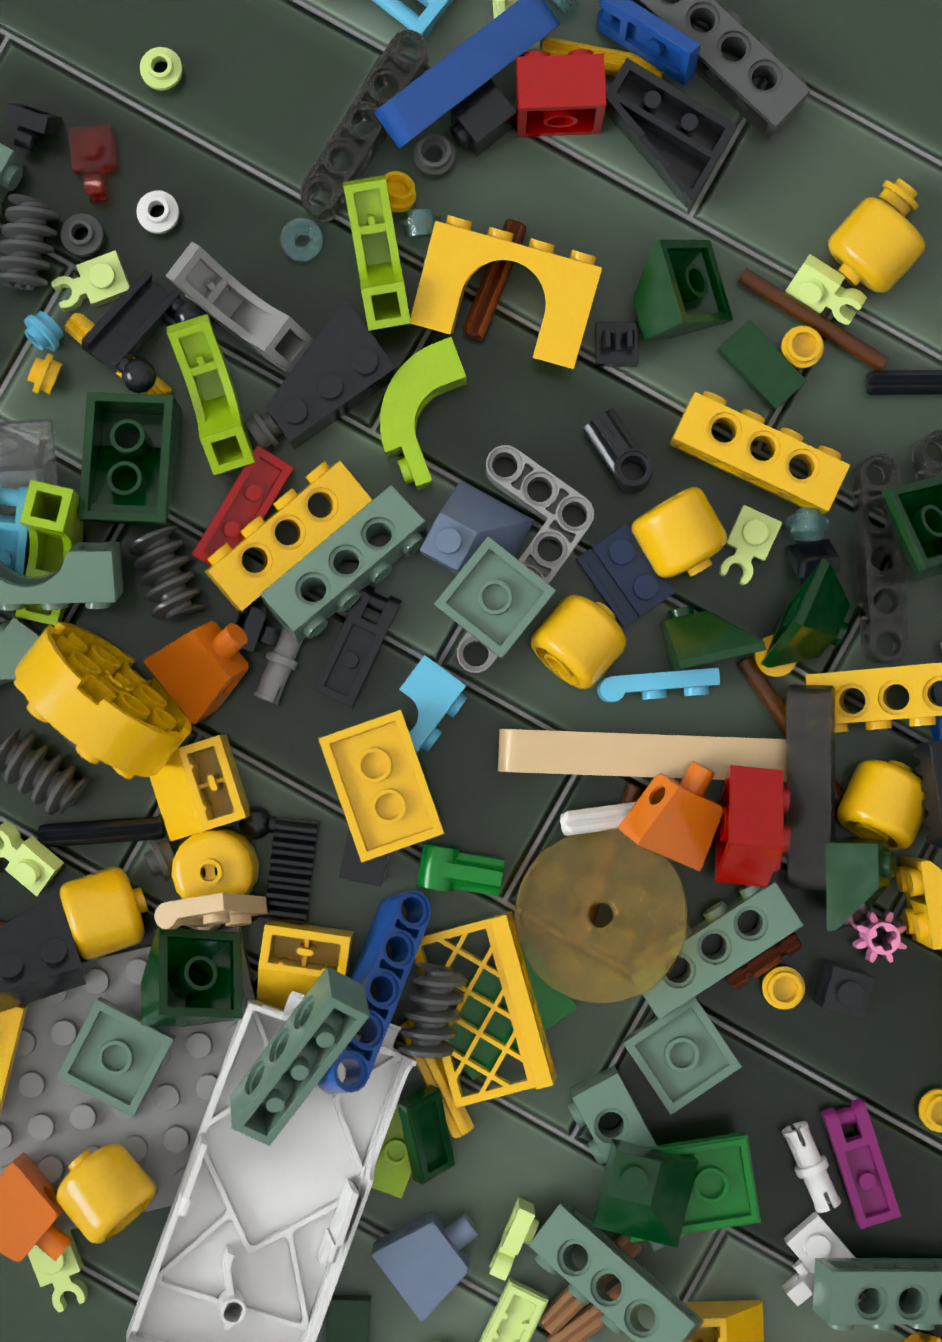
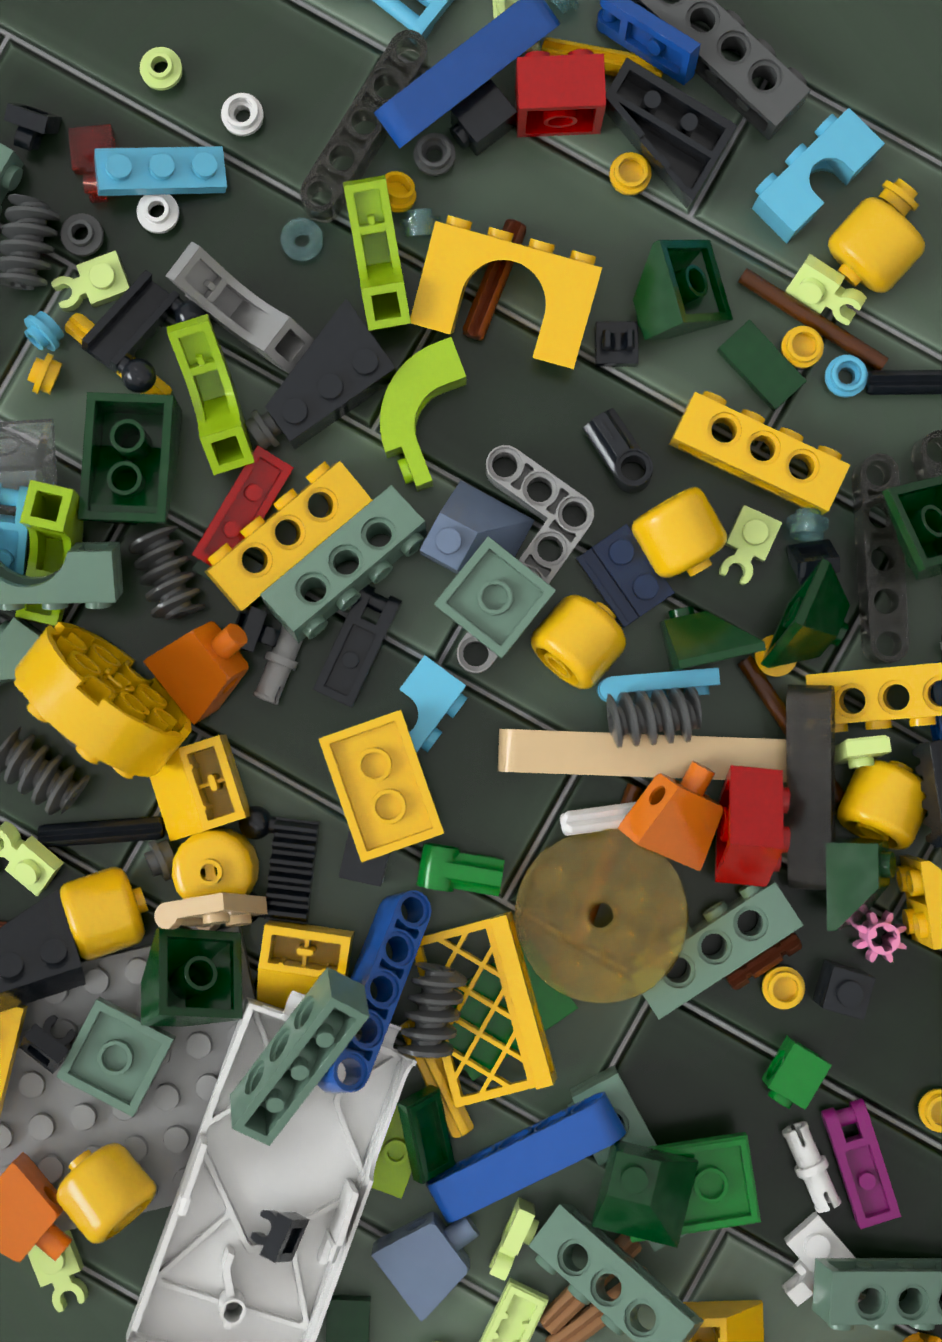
(44, 1047): none -> black tile
(160, 170): none -> medium azure plate
(241, 102): none -> white plate
(284, 1236): none -> black tile
(526, 1157): none -> blue beam
(630, 173): none -> yellow plate
(654, 715): none -> dark grey piece
(681, 1055): sand green plate -> none
(795, 1074): none -> green brick
(842, 148): none -> medium azure arch
(855, 367): none -> medium azure plate
(862, 751): none -> yellowish green plate

